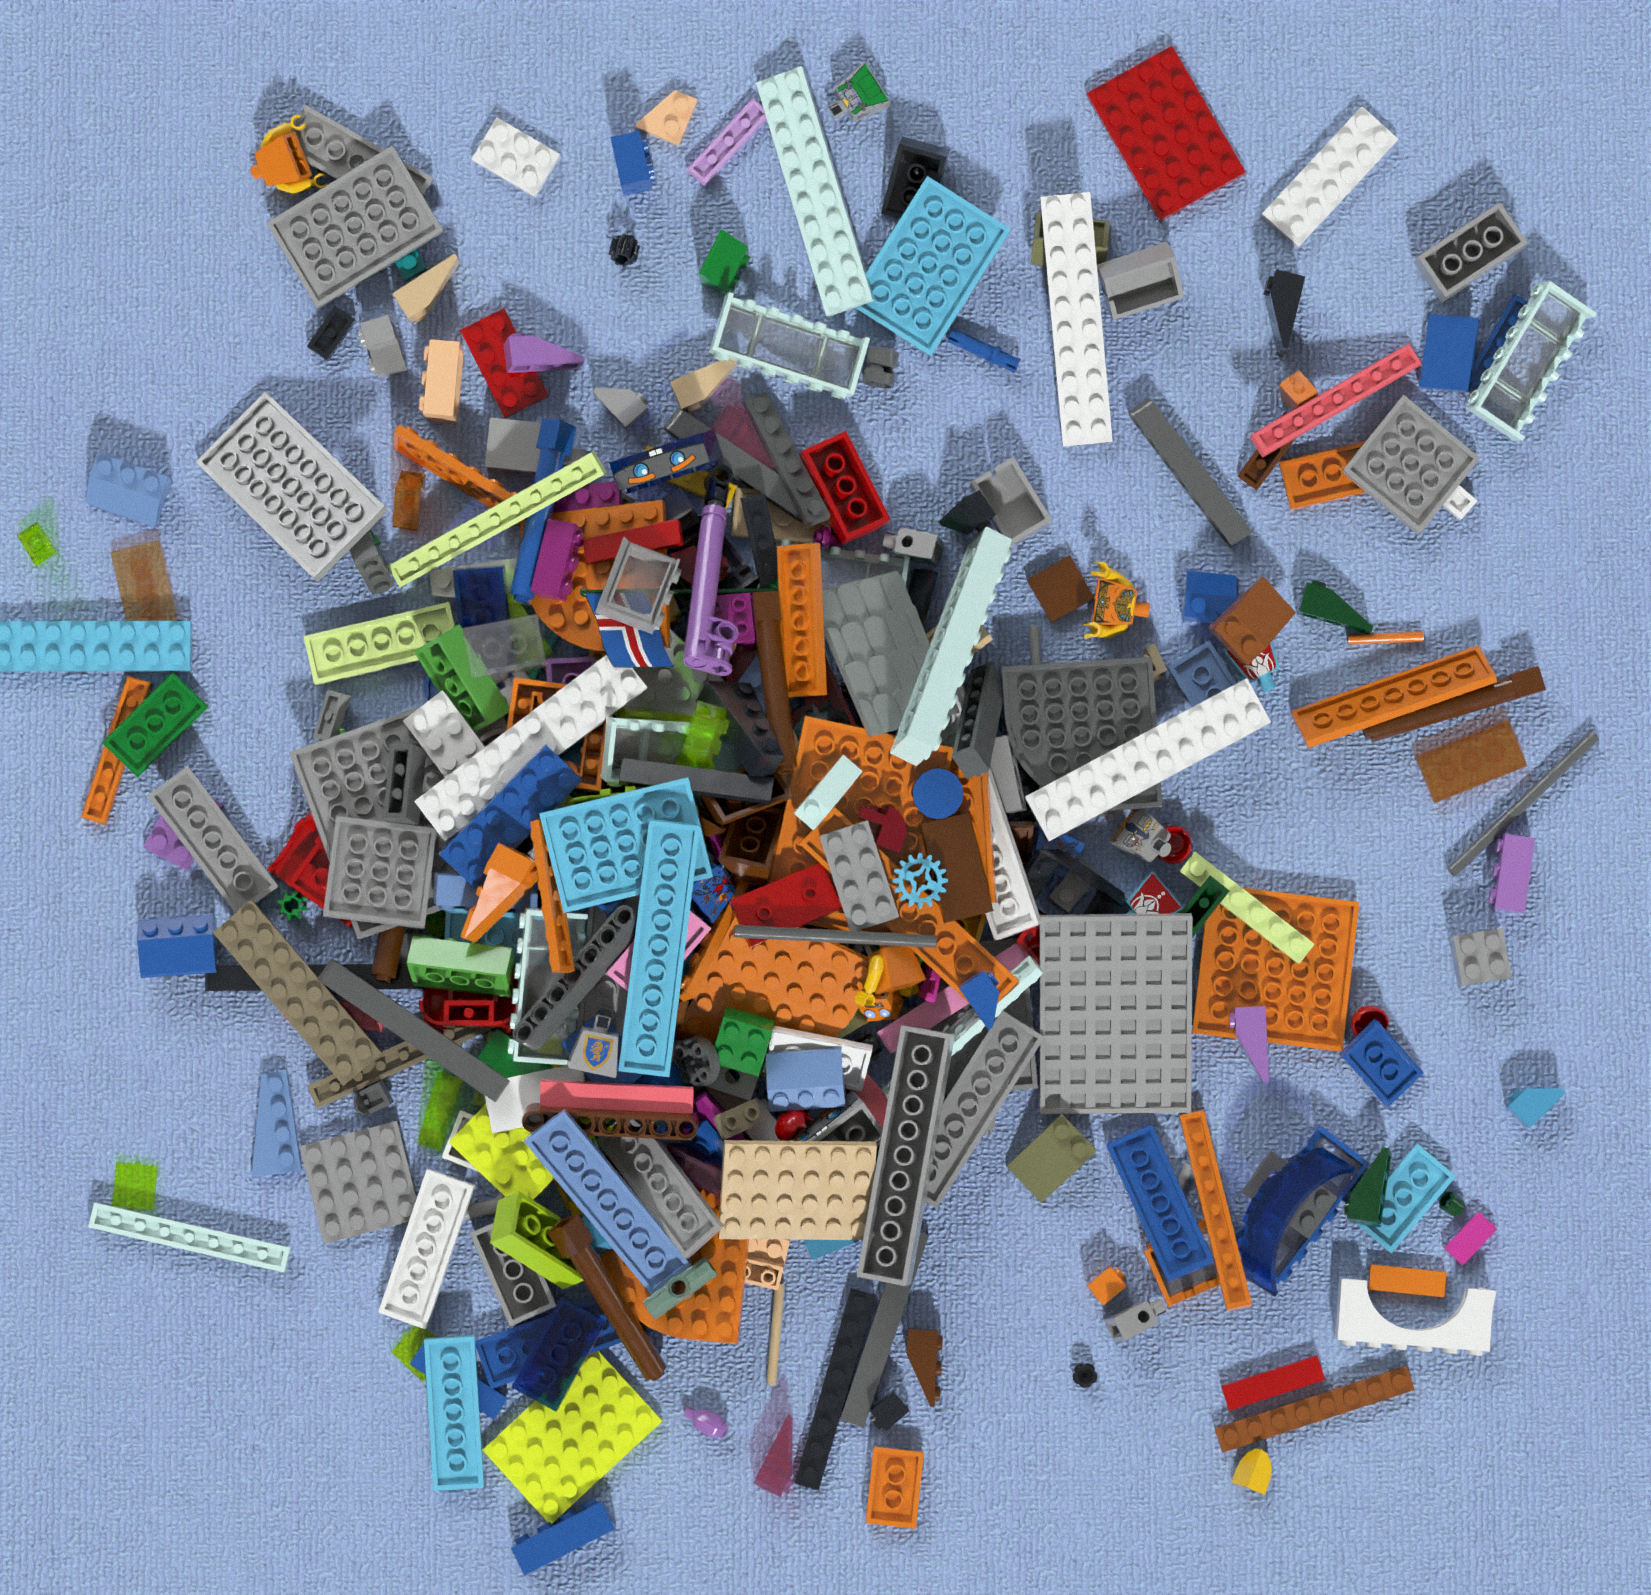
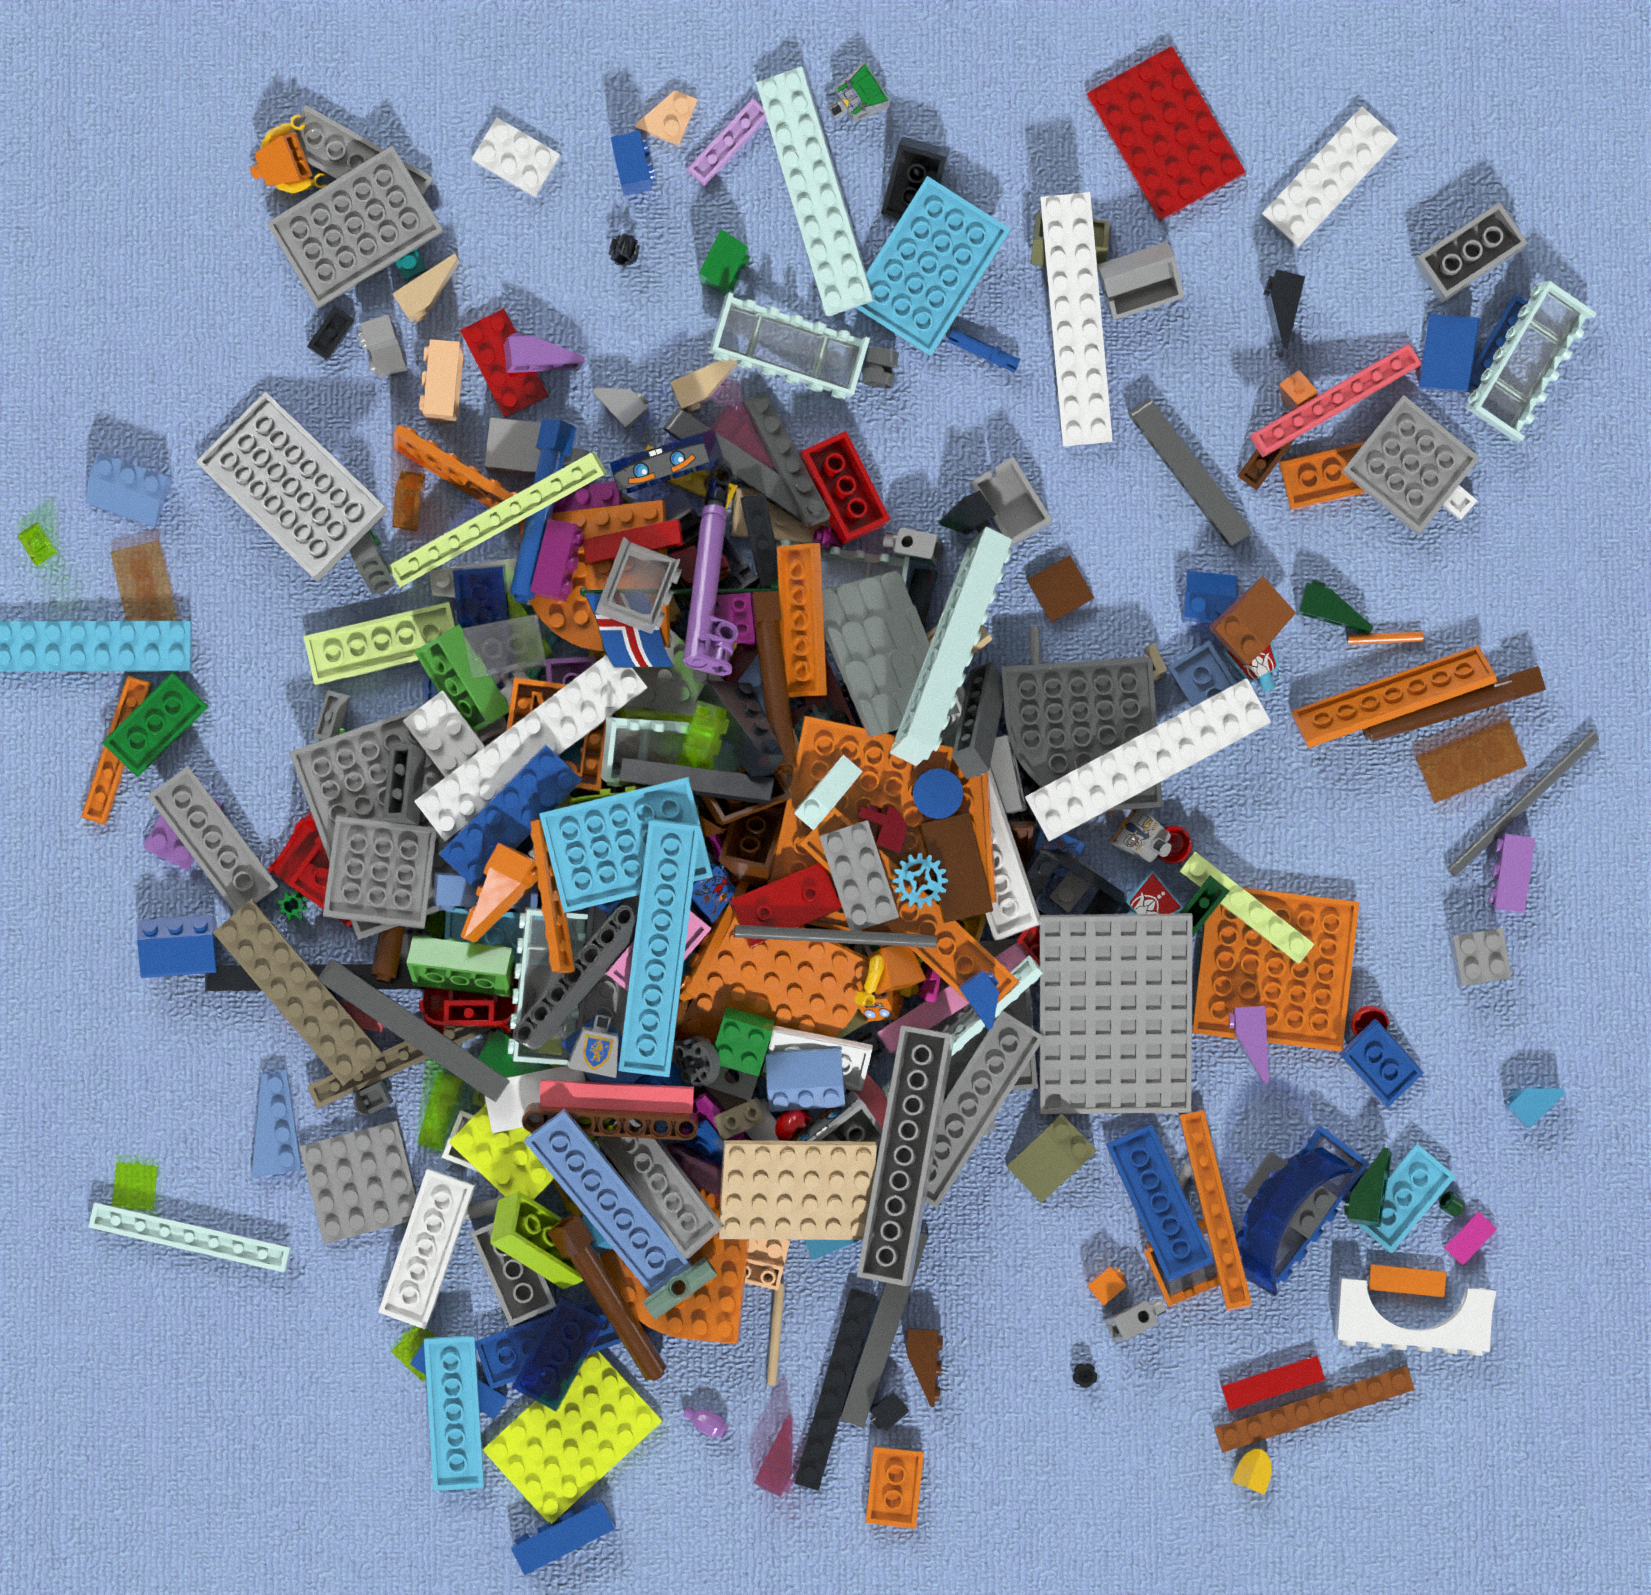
(1114, 604): torso -> none

